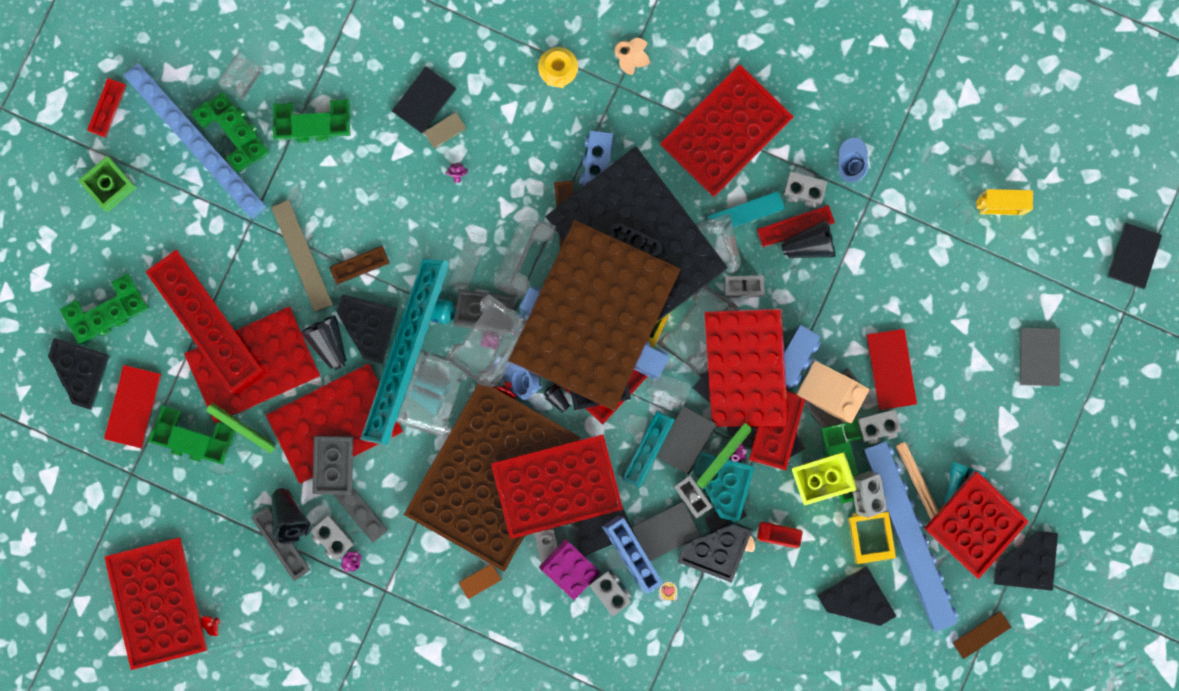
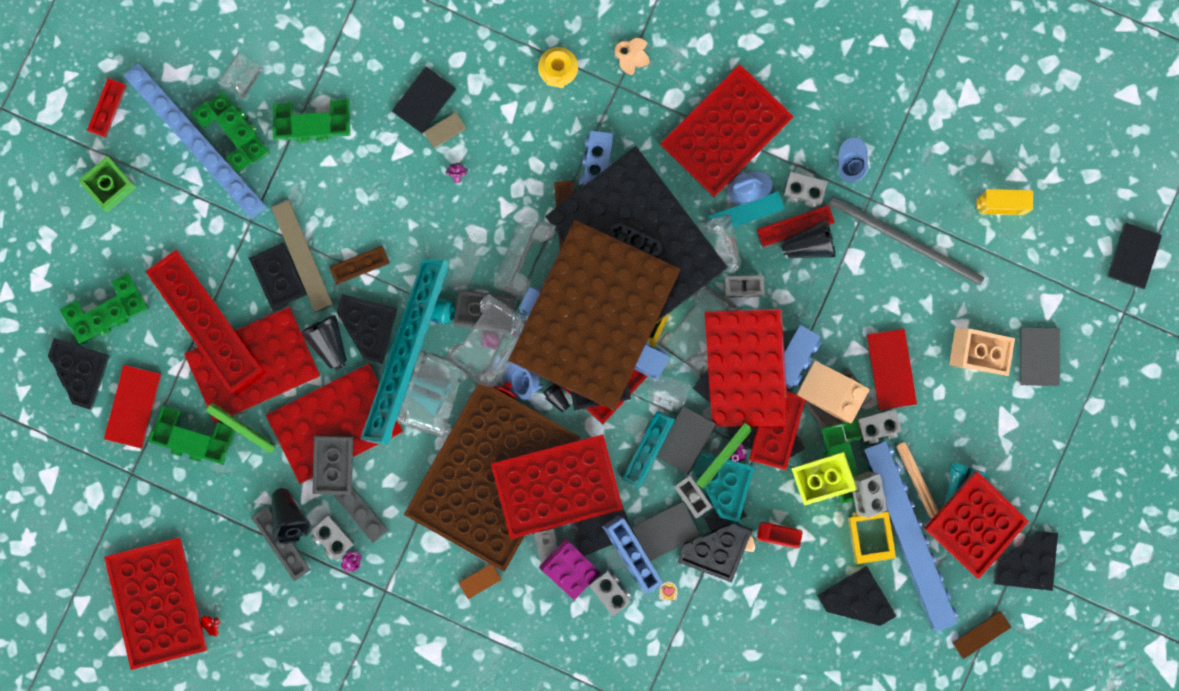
(278, 276): none -> black tile
(749, 187): none -> medium blue piece
(906, 240): none -> dark grey piece
(981, 351): none -> light nougat slope

